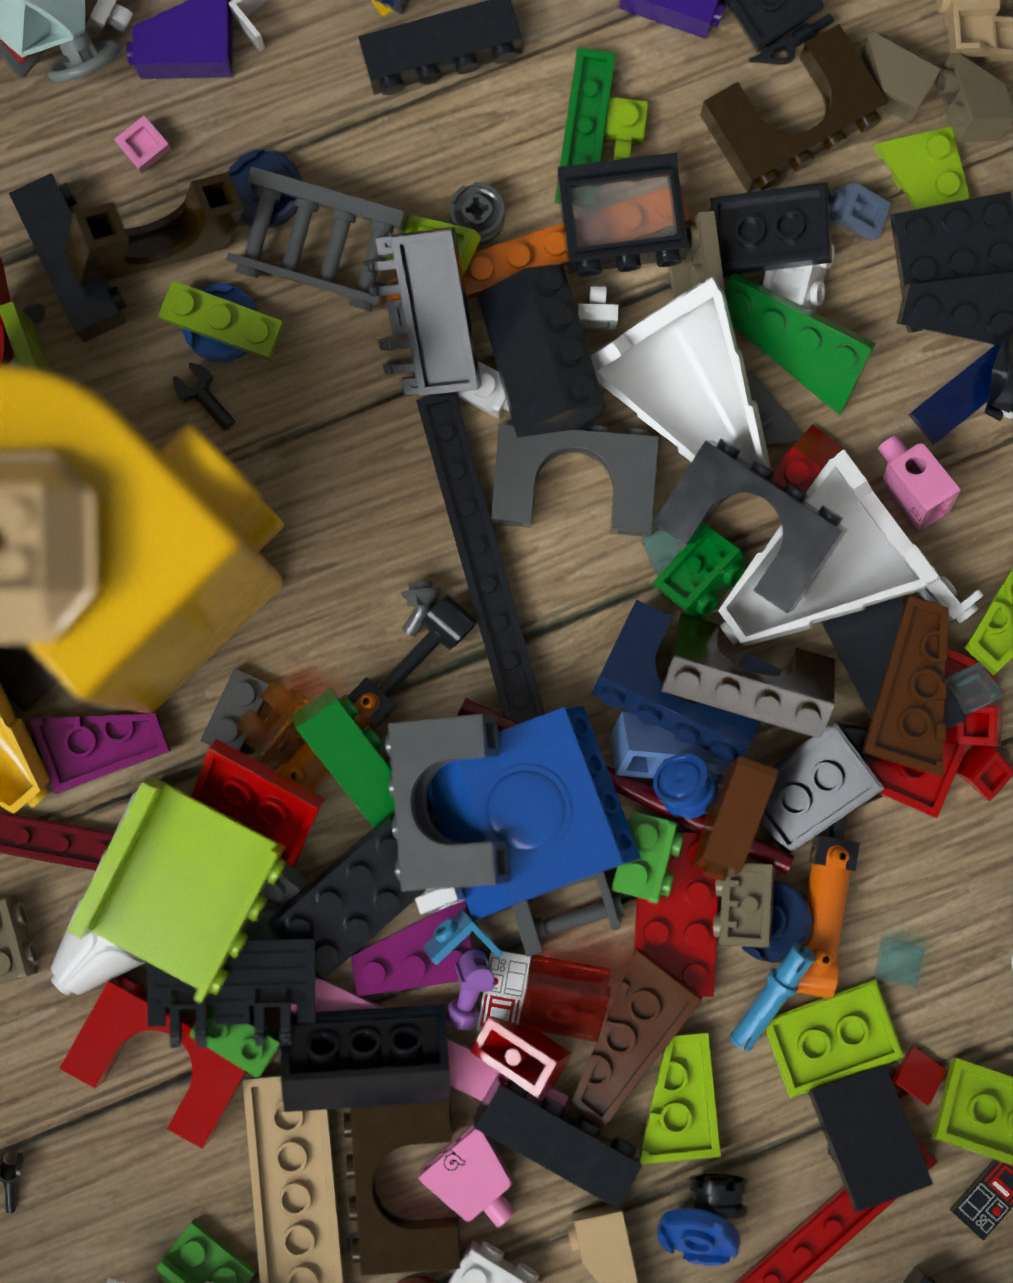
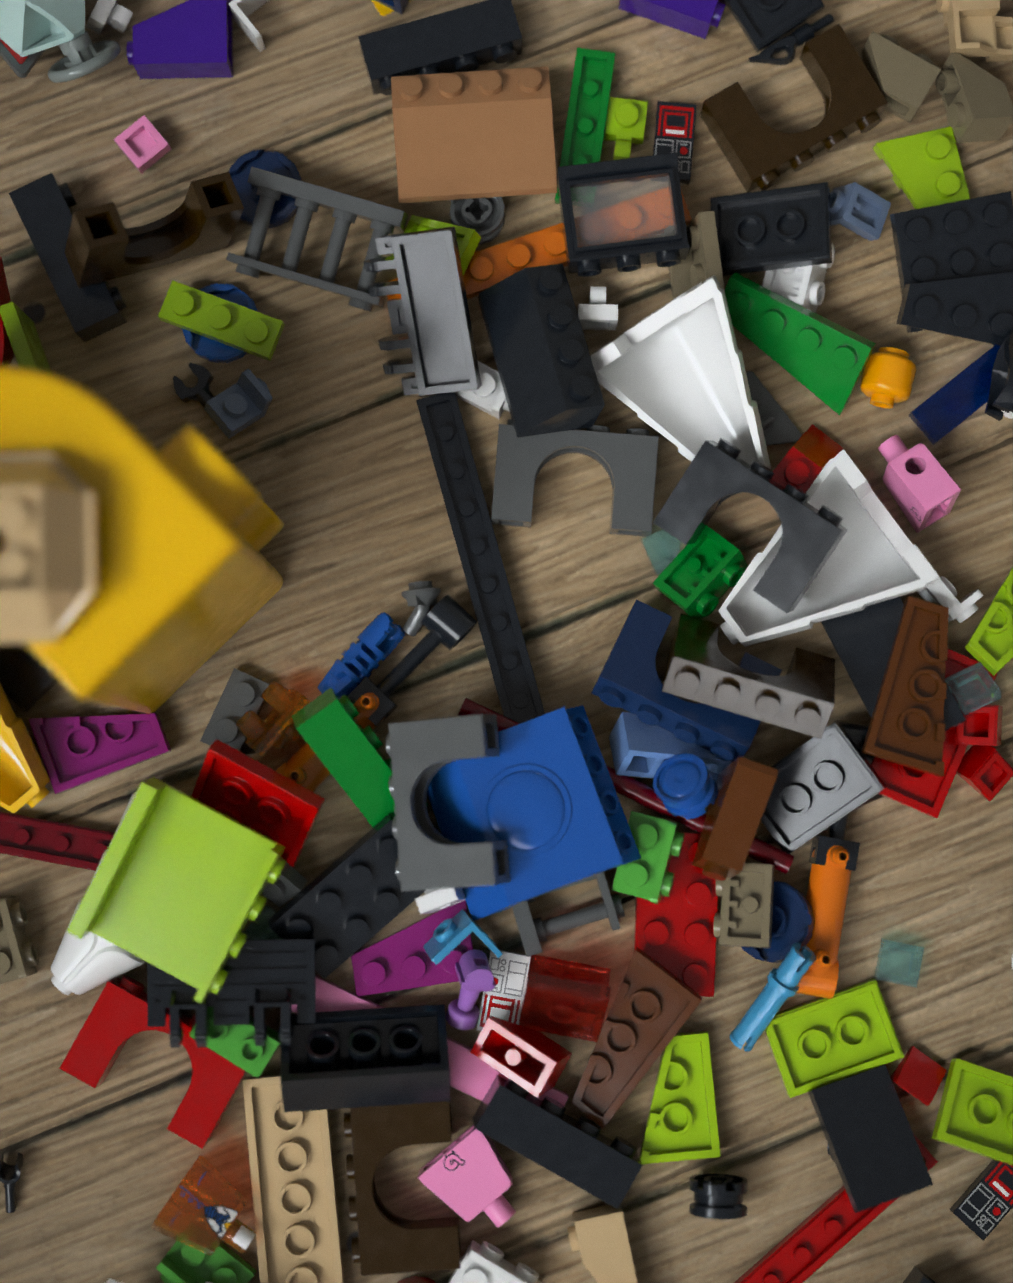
(205, 1212): none -> clear orange torso
(240, 404): none -> sand blue bracket
(361, 658): none -> blue hinge
(473, 134): none -> medium nougat slope
(676, 134): none -> black tile
(699, 1235): blue tile -> none
(888, 377): none -> light orange head

